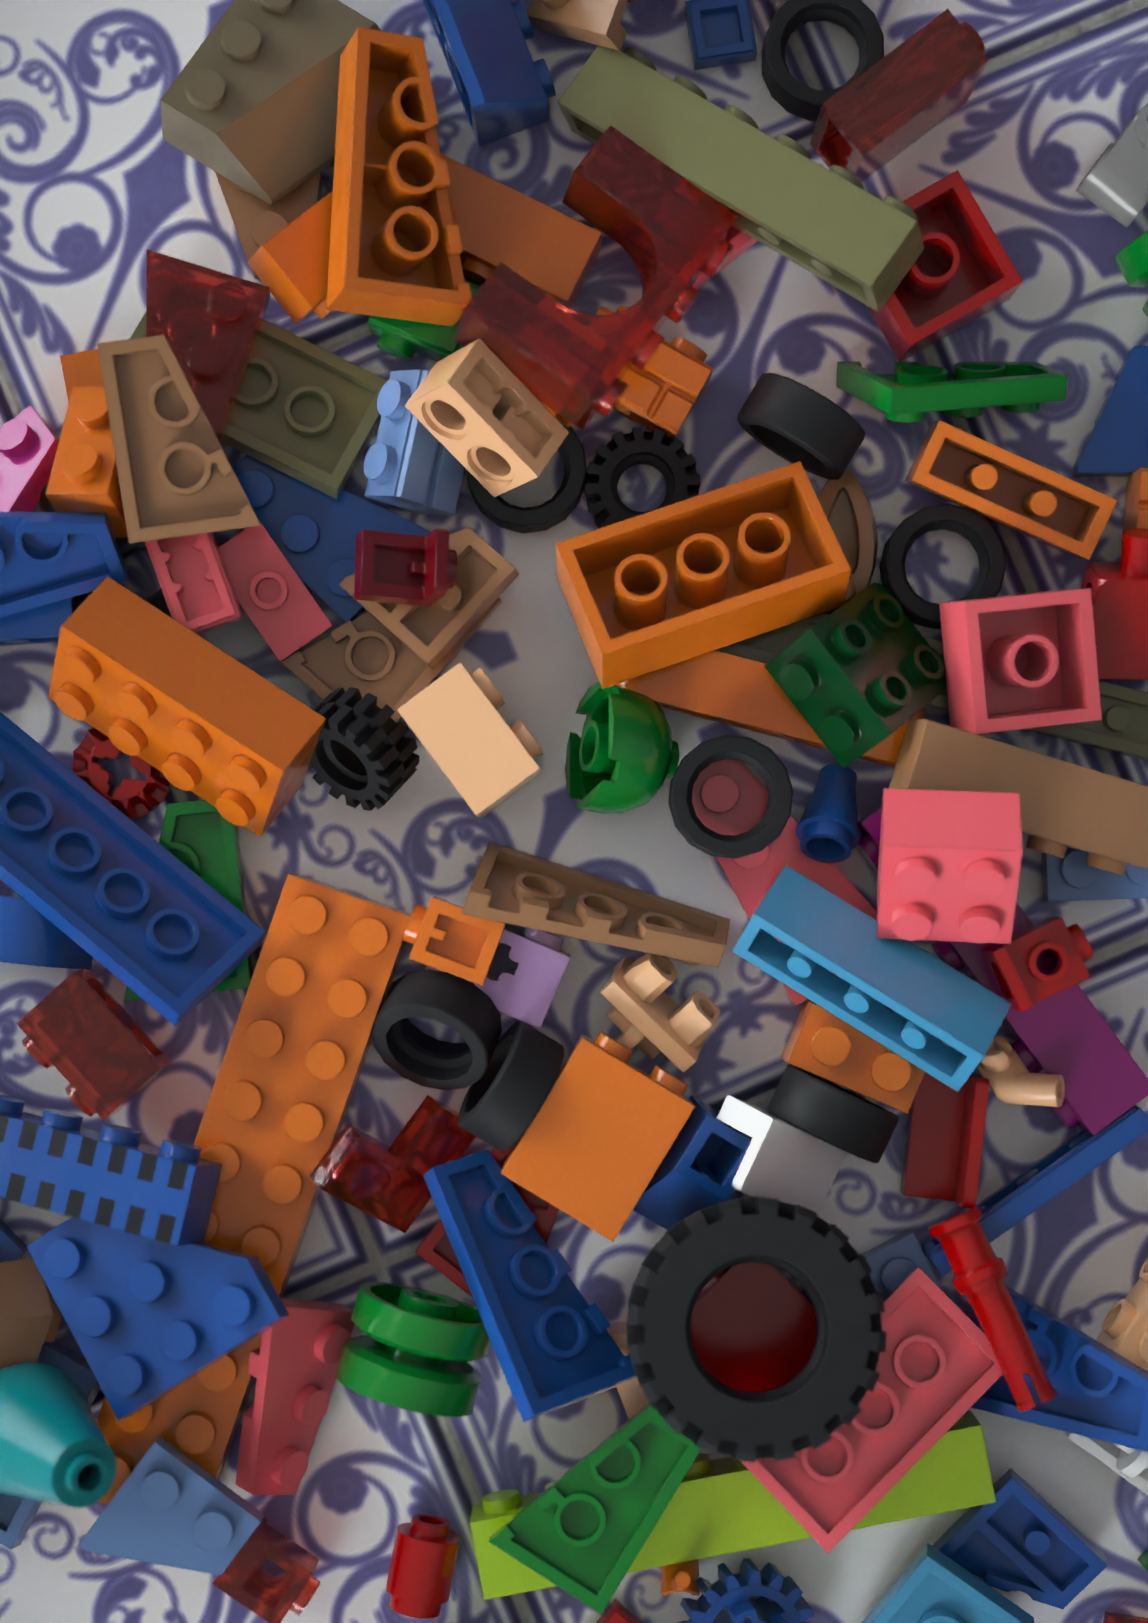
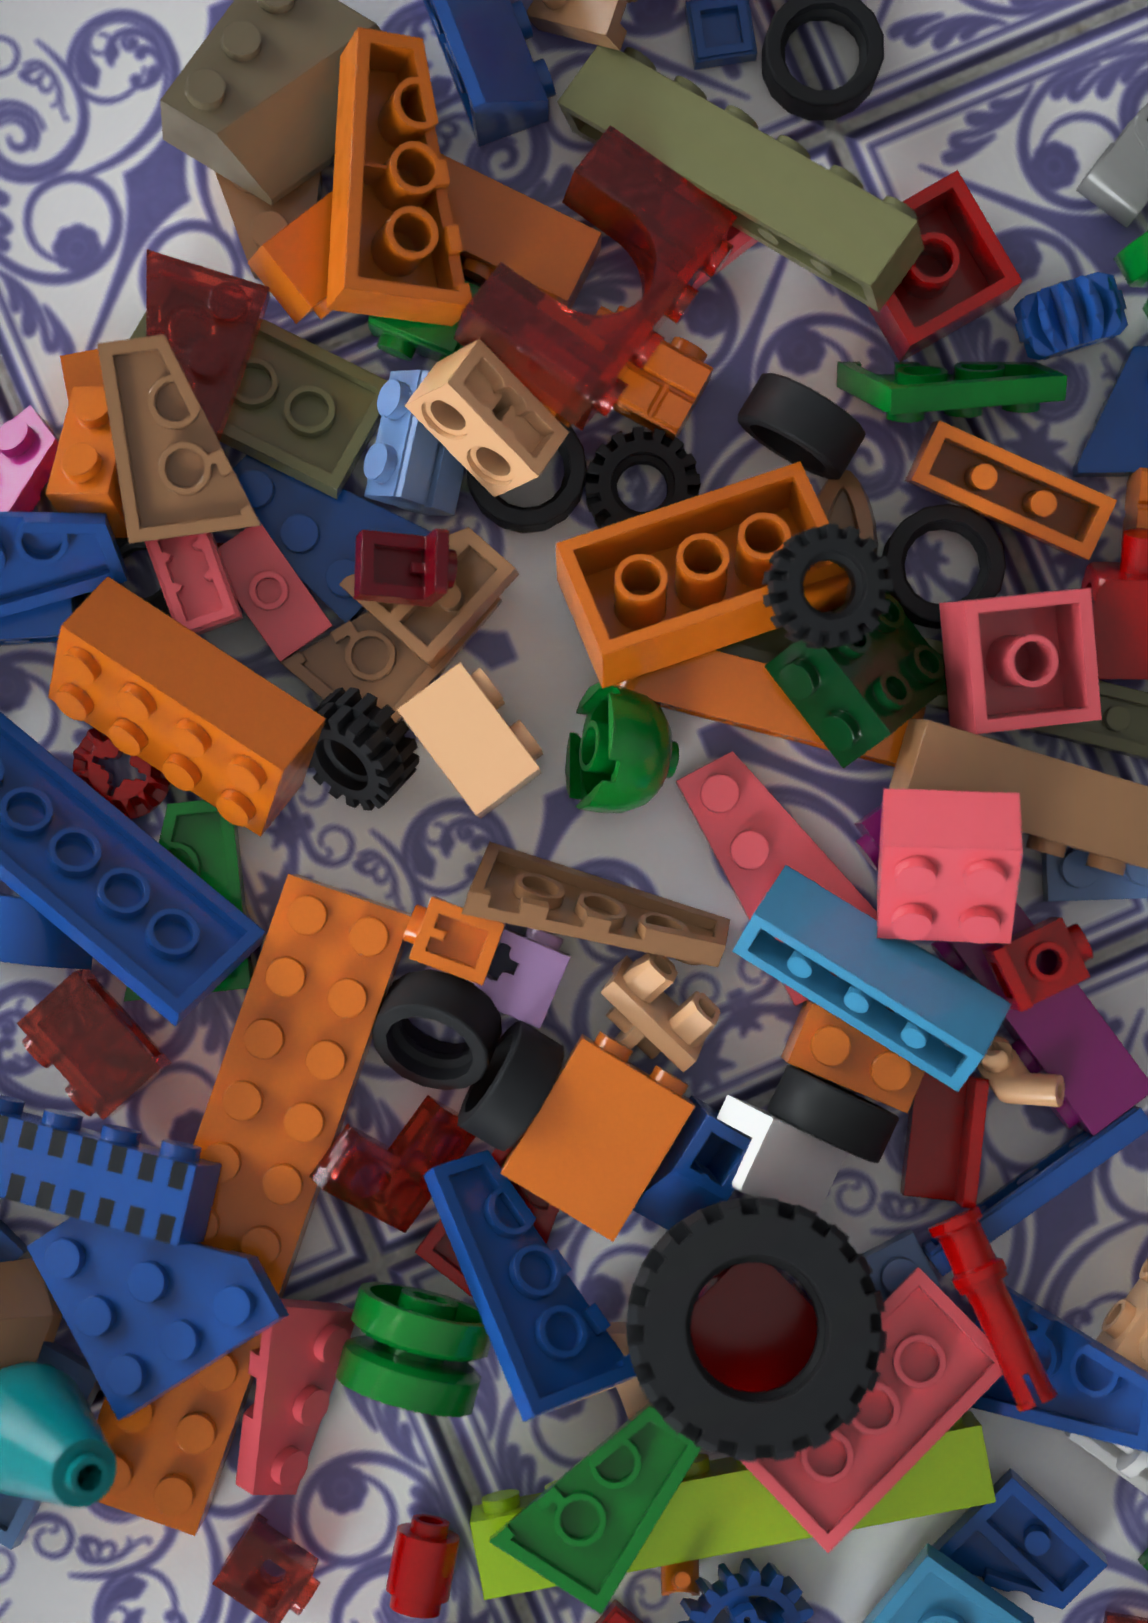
(173, 1516): medium blue wing -> none
(776, 781): black tyre -> none
(830, 819): blue cone -> none
(865, 575): none -> black tyre
(900, 97): clear red brick -> none
(1070, 316): none -> blue gear

